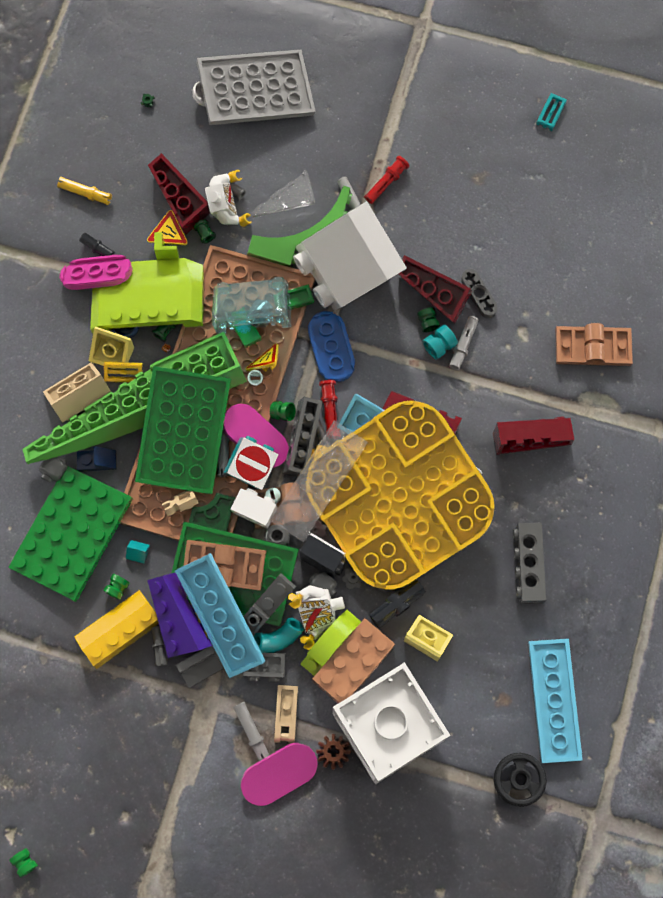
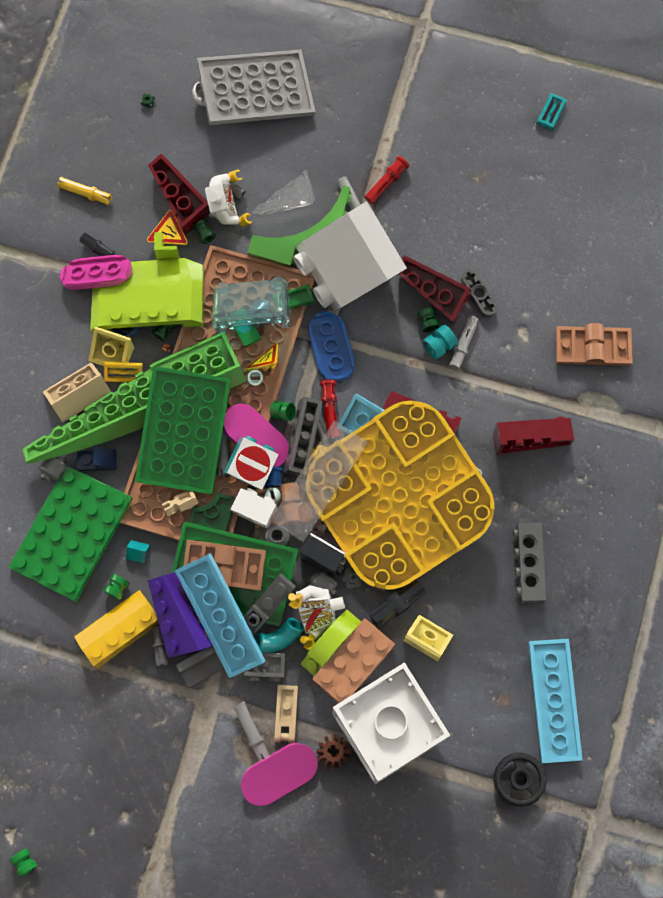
(274, 477): none -> blue bush

